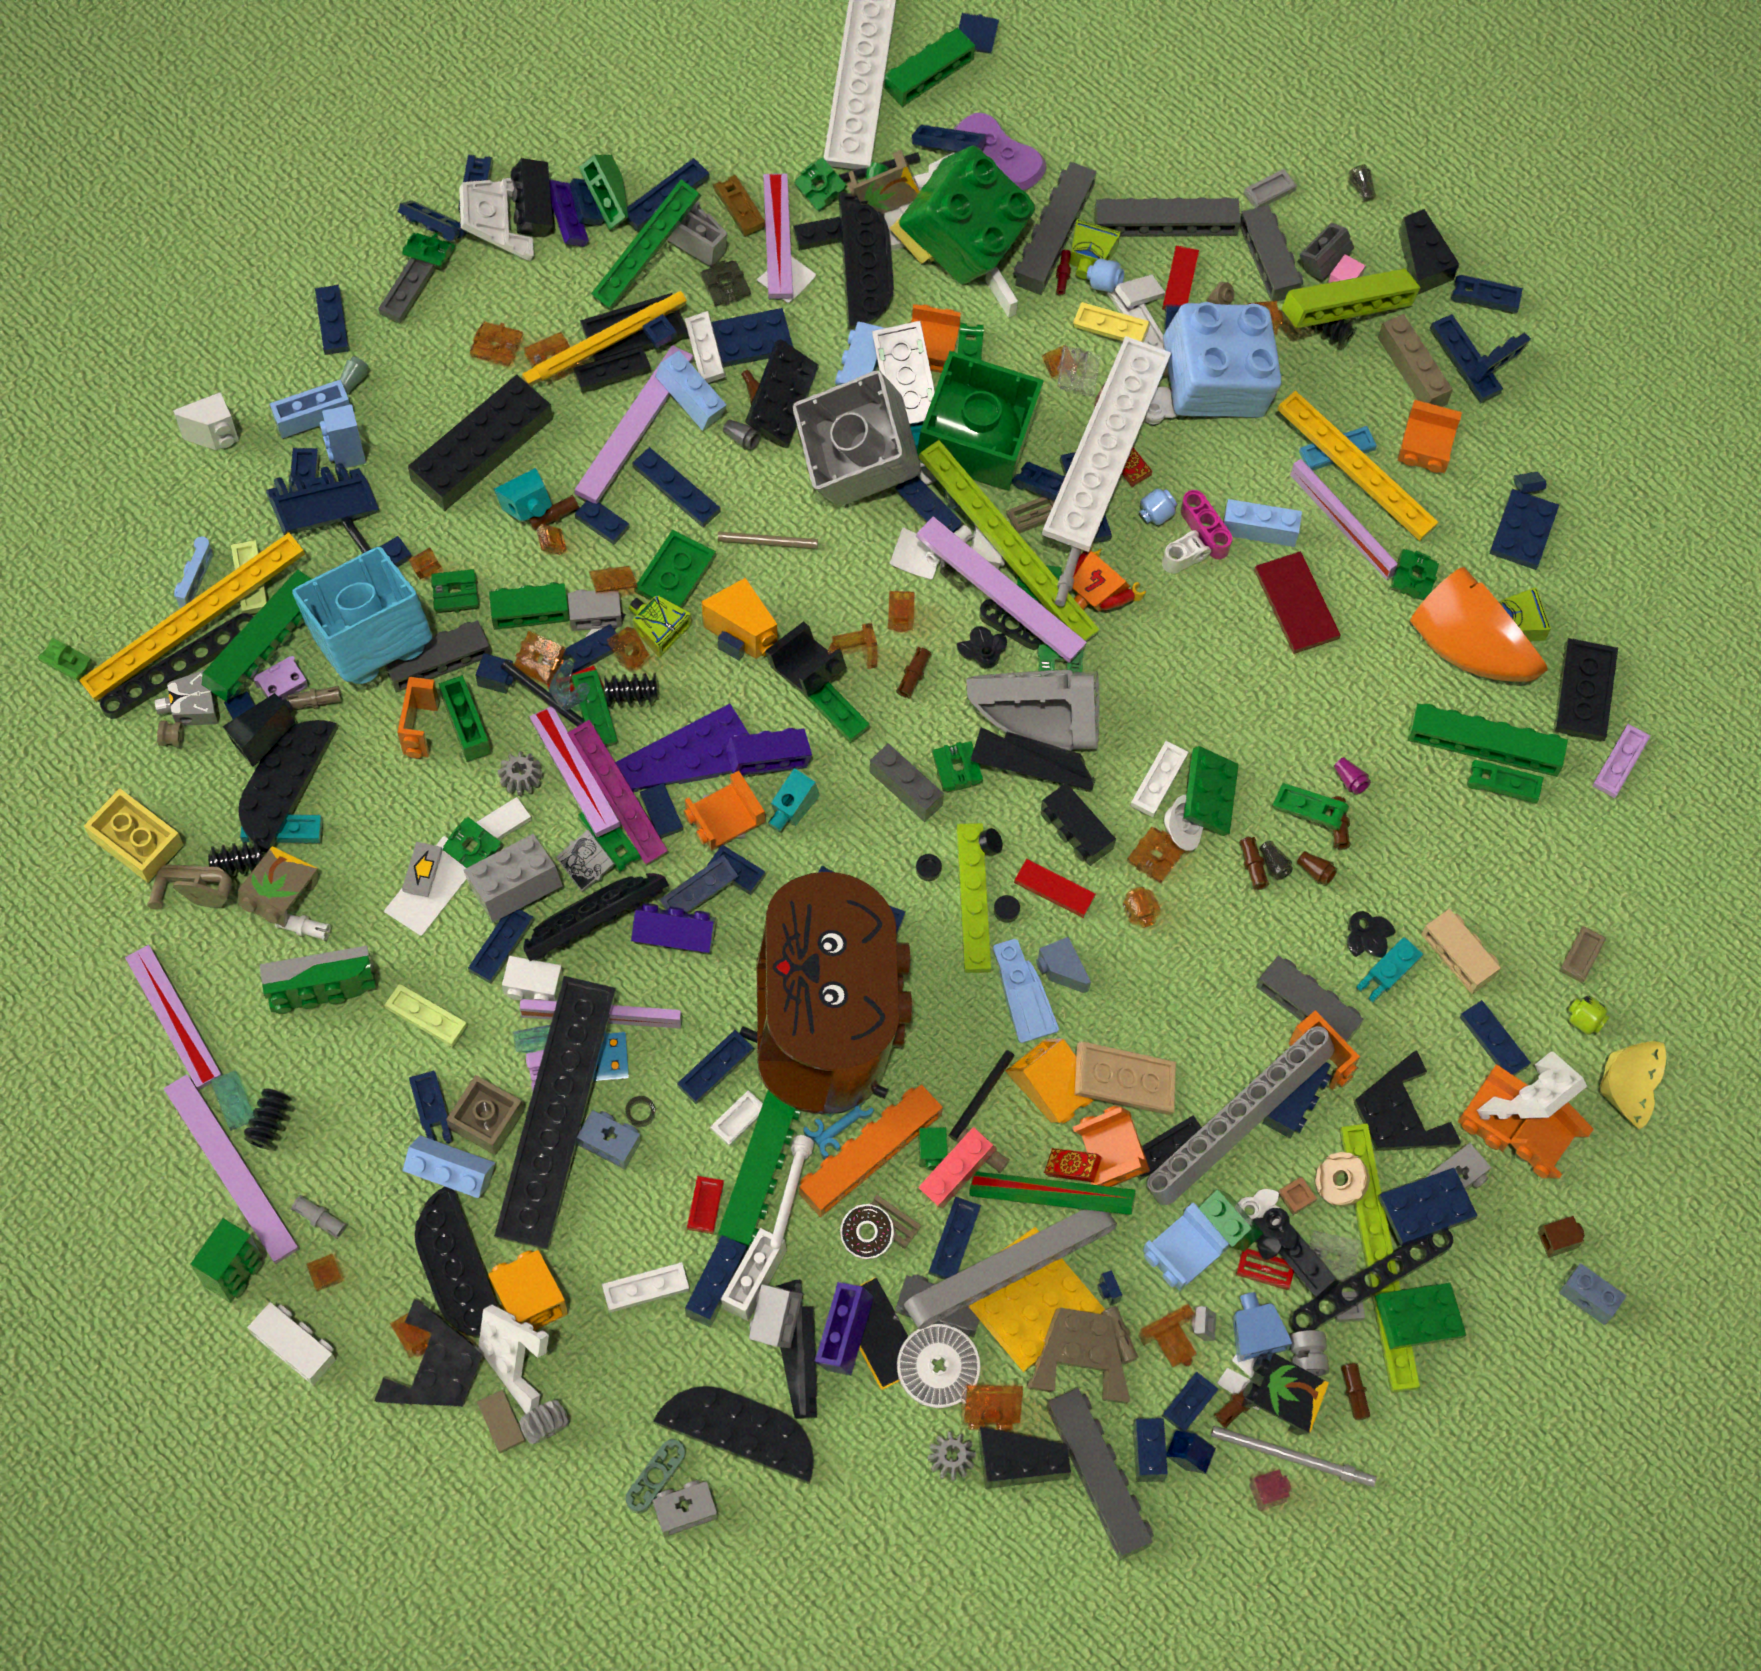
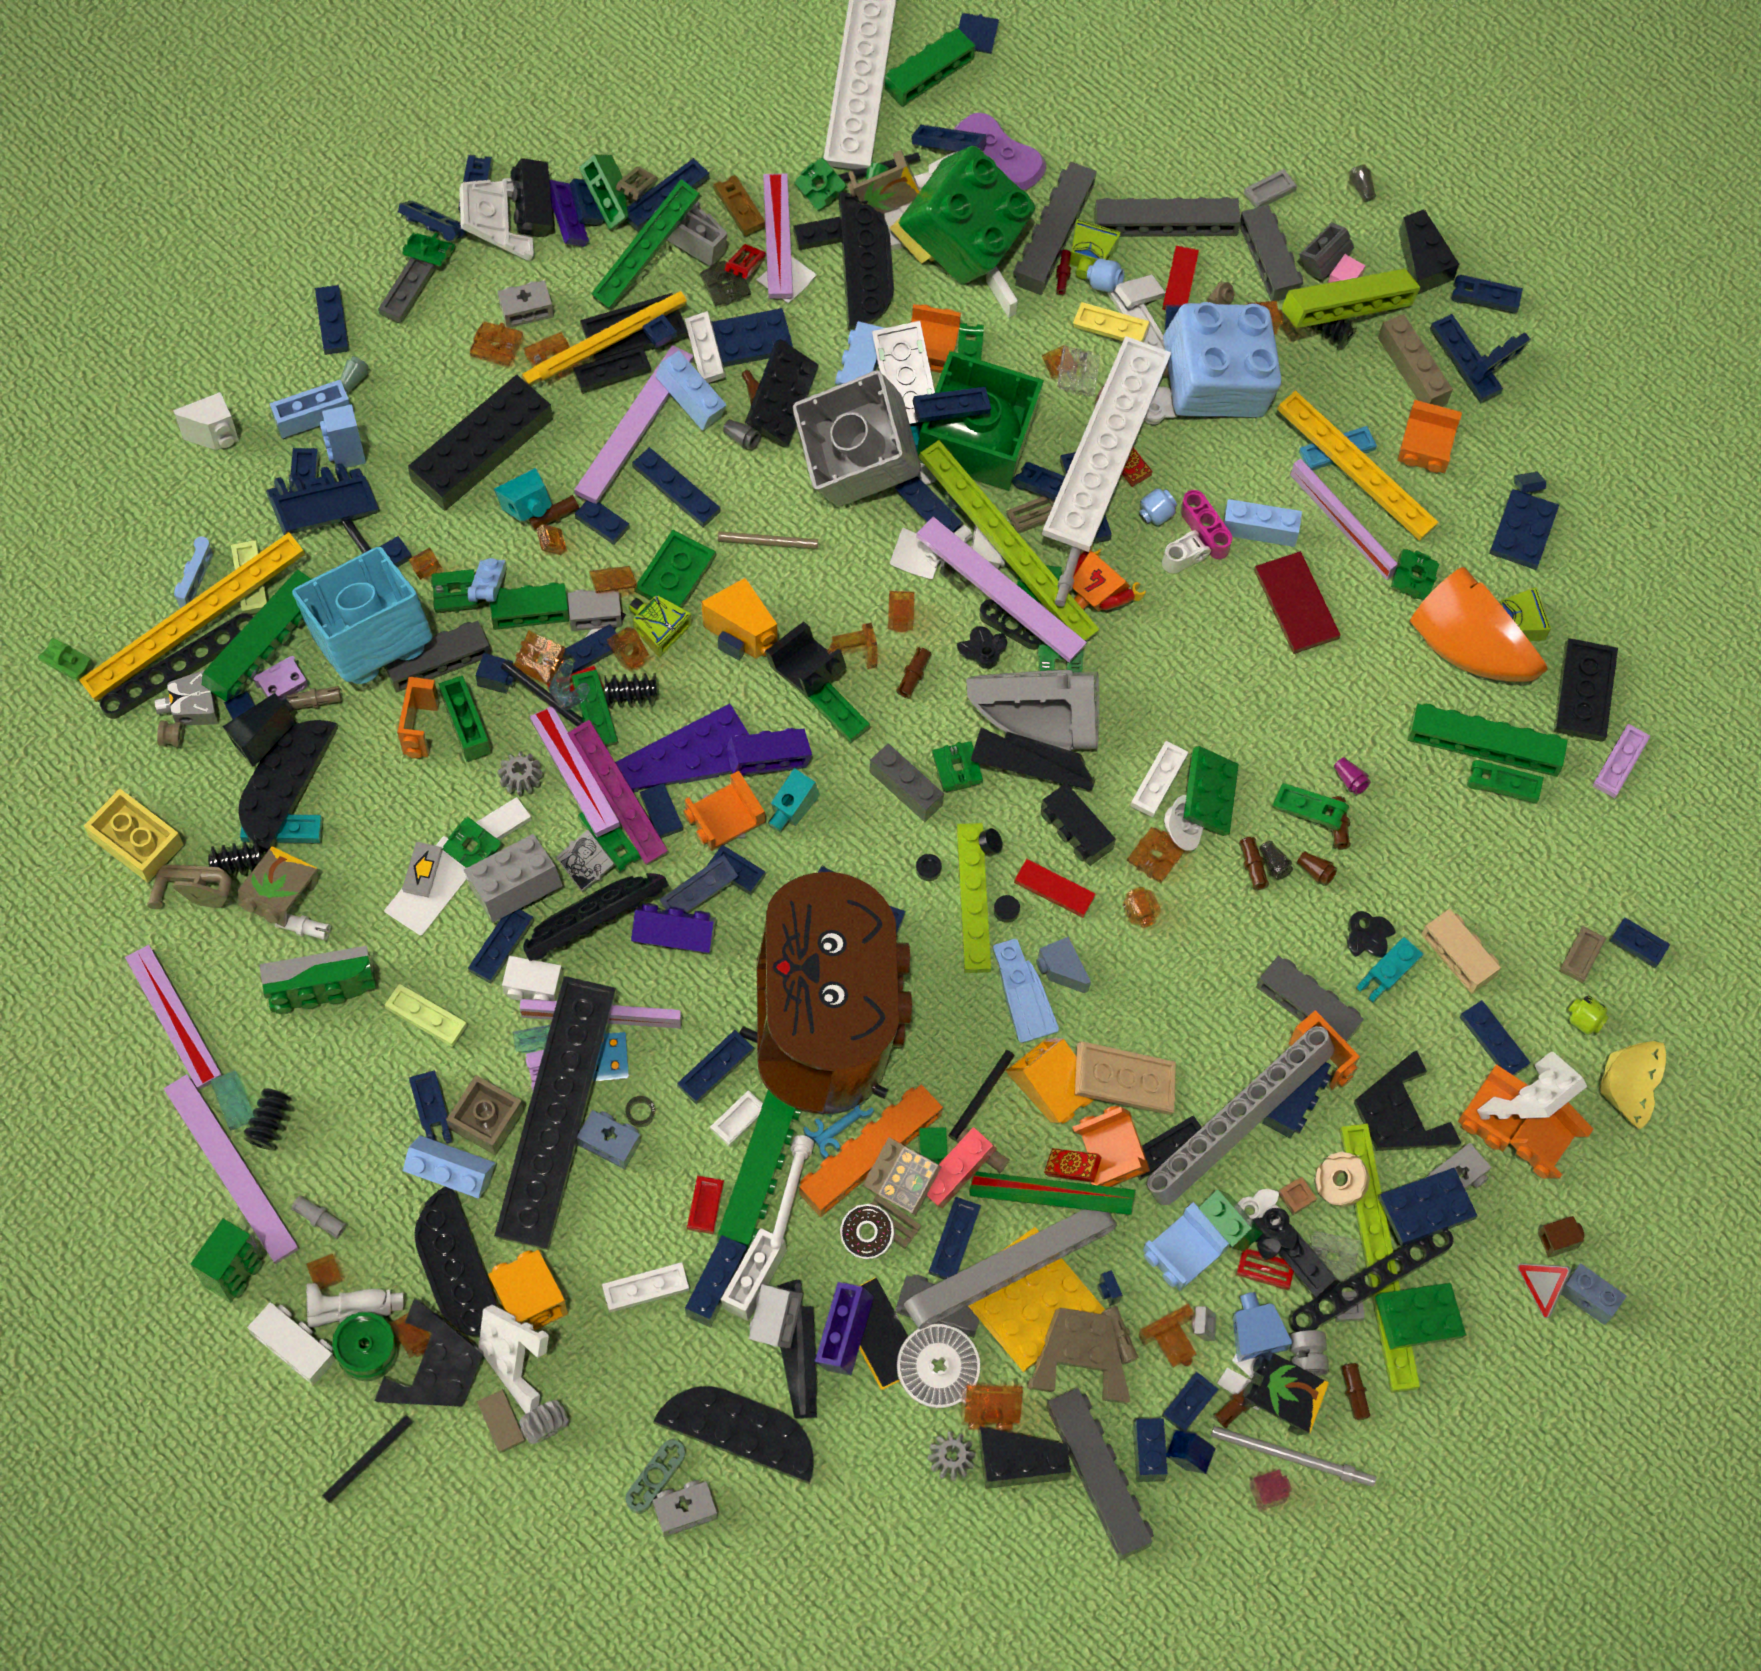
(330, 1309): none -> white piece
(349, 1344): none -> green wheel
(367, 1459): none -> black bar
(487, 580): none -> light blue plate
(525, 304): none -> light grey brick
(635, 188): none -> dark tan tile
(749, 263): none -> red tile
(902, 1175): none -> slope
(951, 404): none -> dark blue plate
(1544, 1284): none -> piece
(1640, 942): none -> dark blue plate

